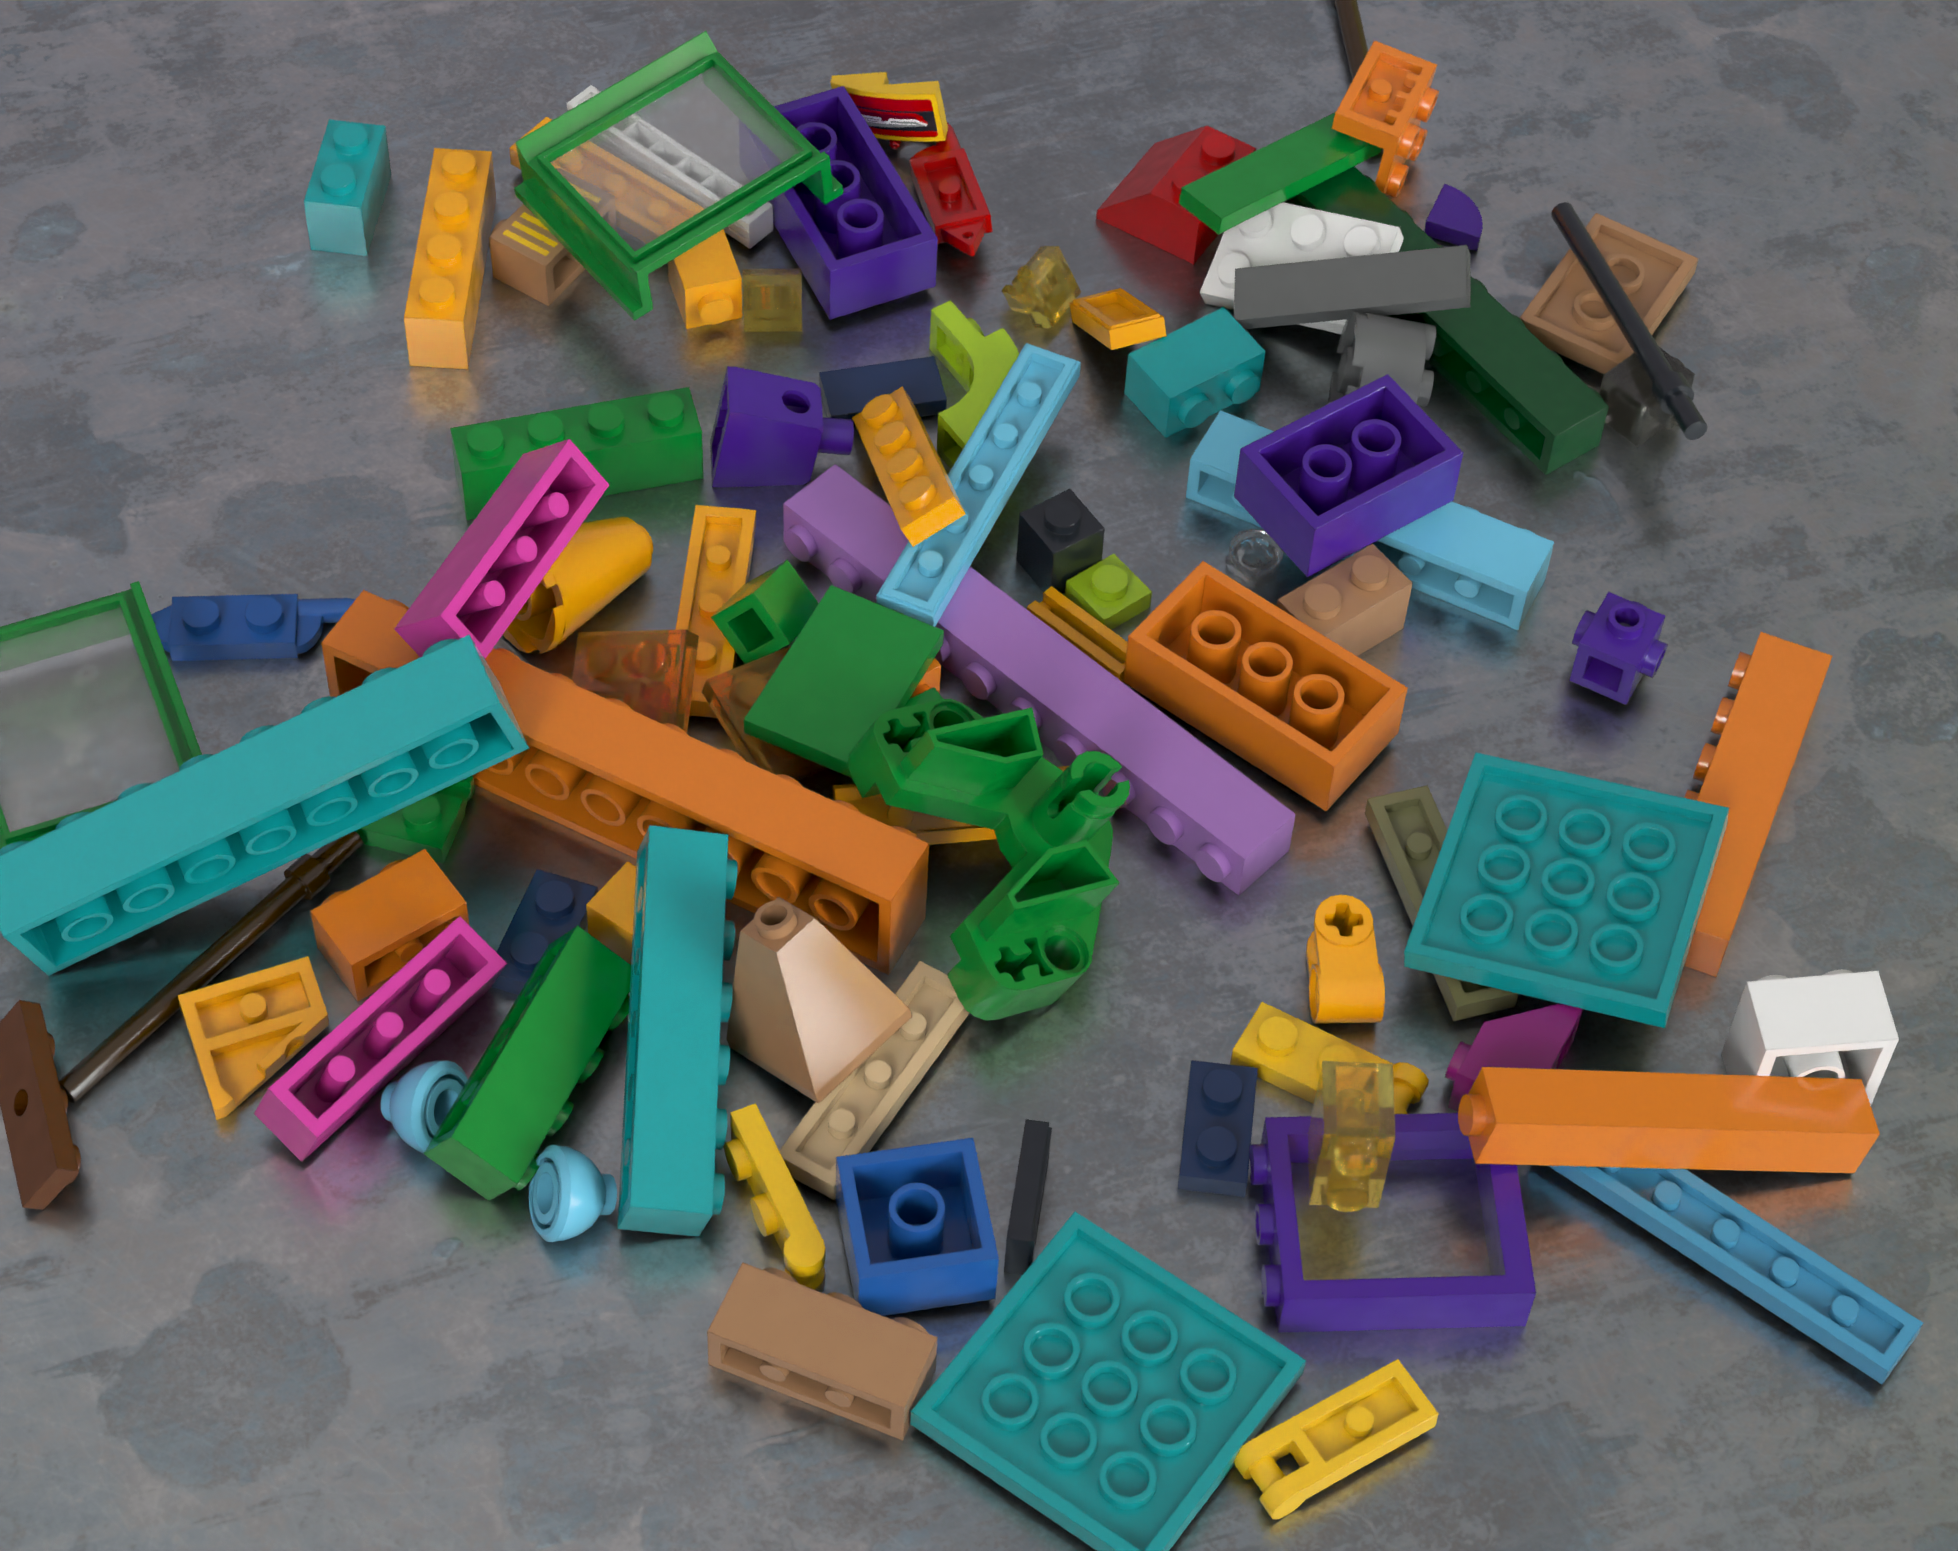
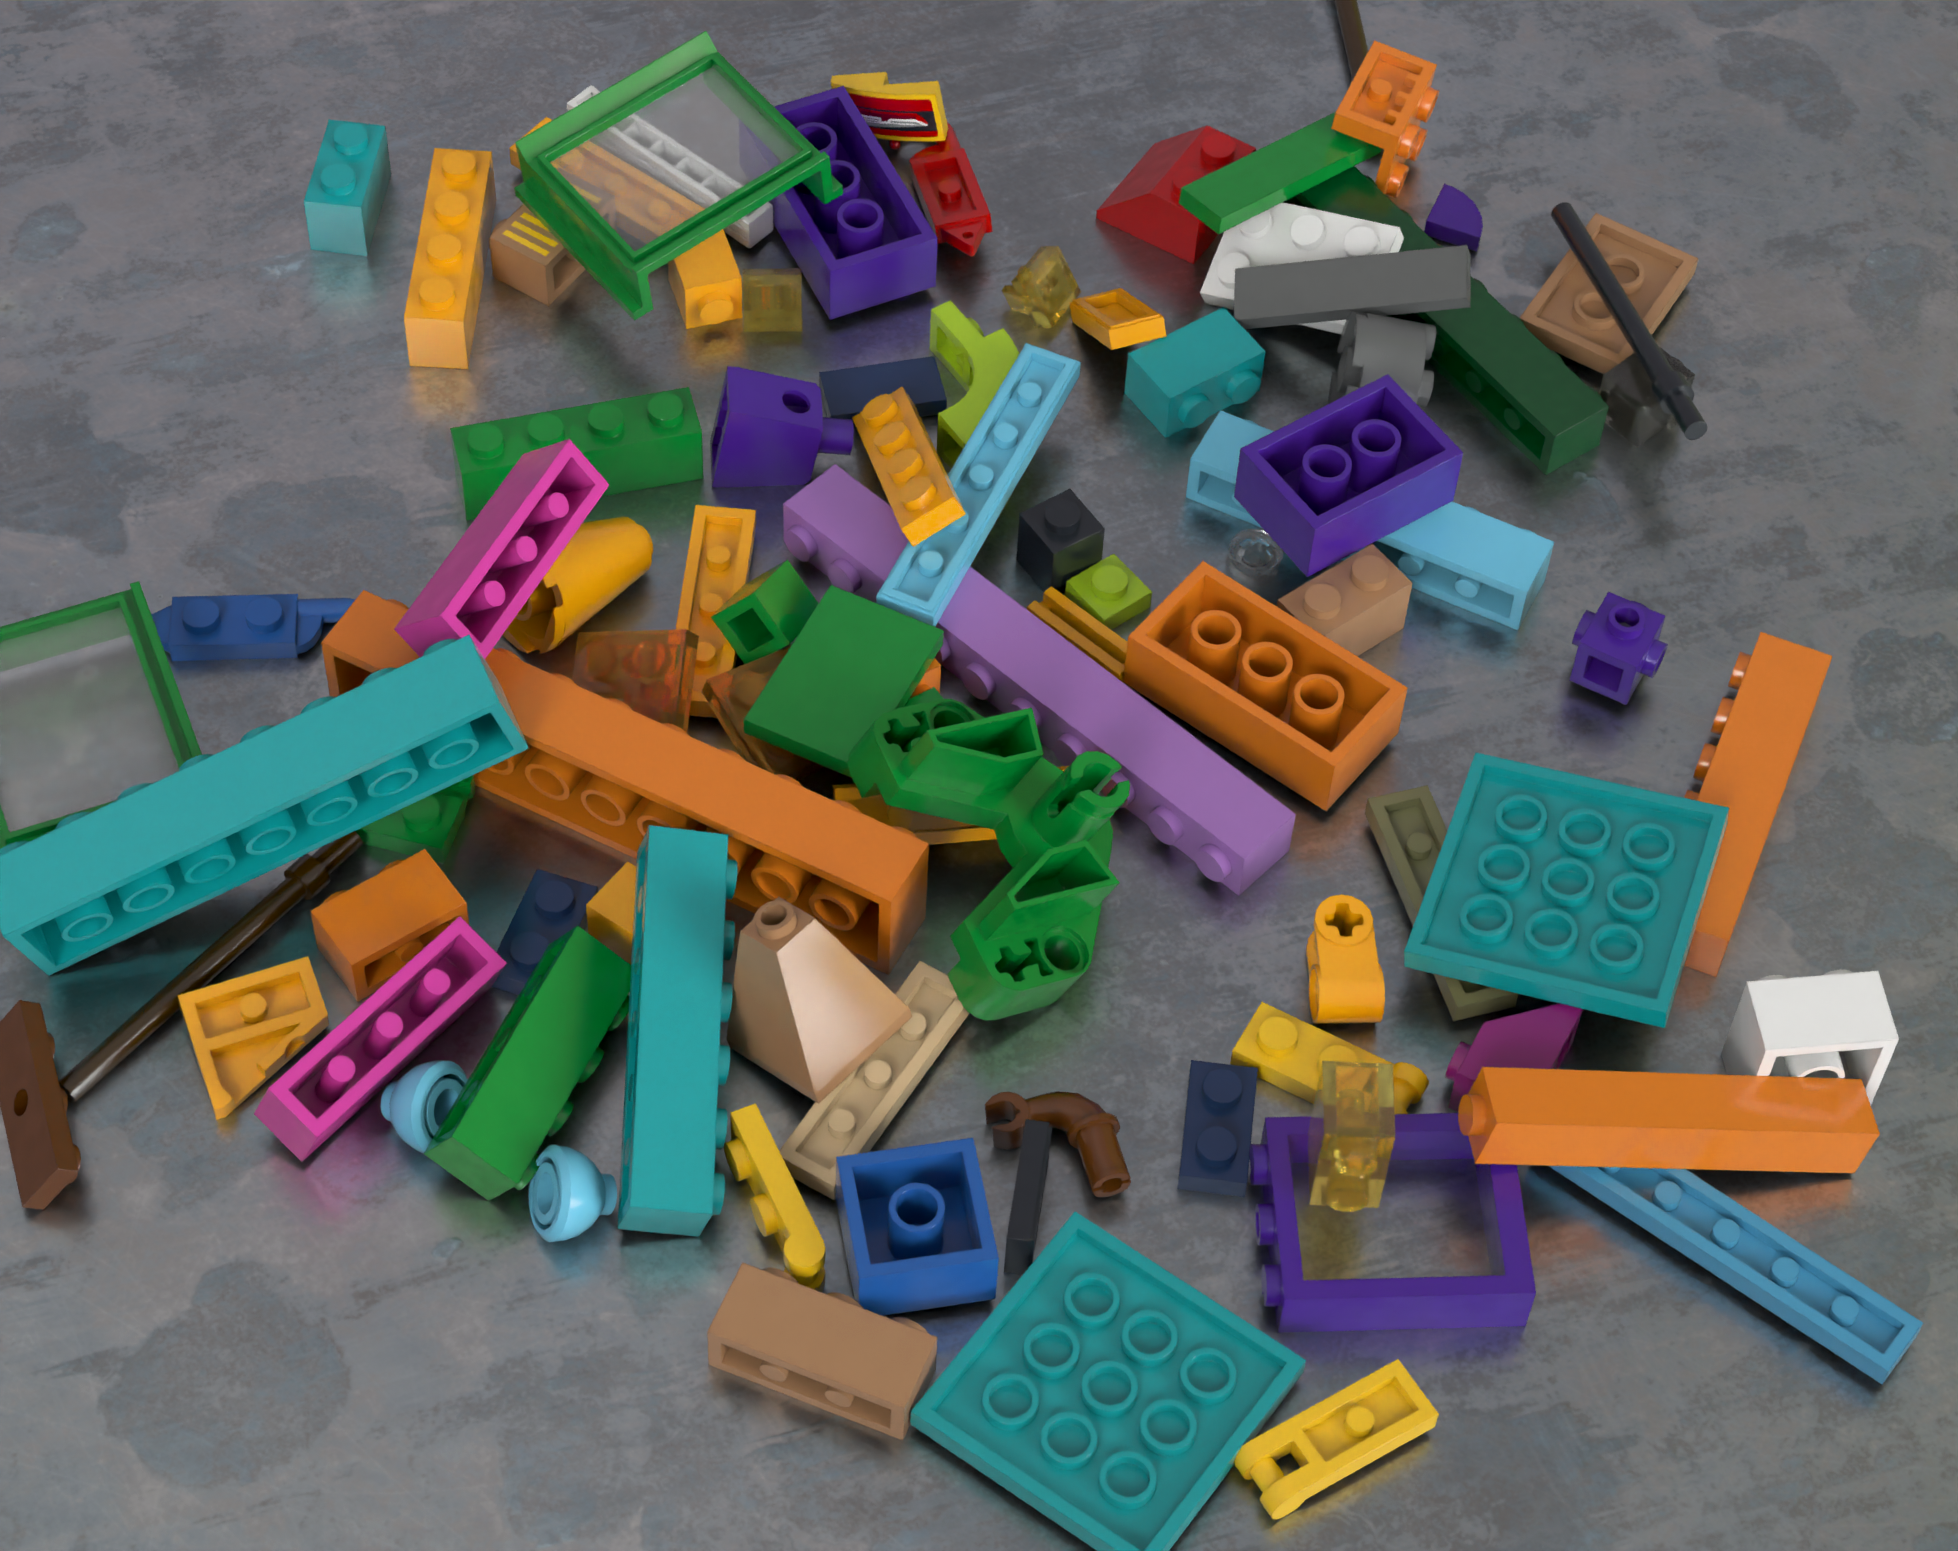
(1086, 1127): none -> reddish brown piece

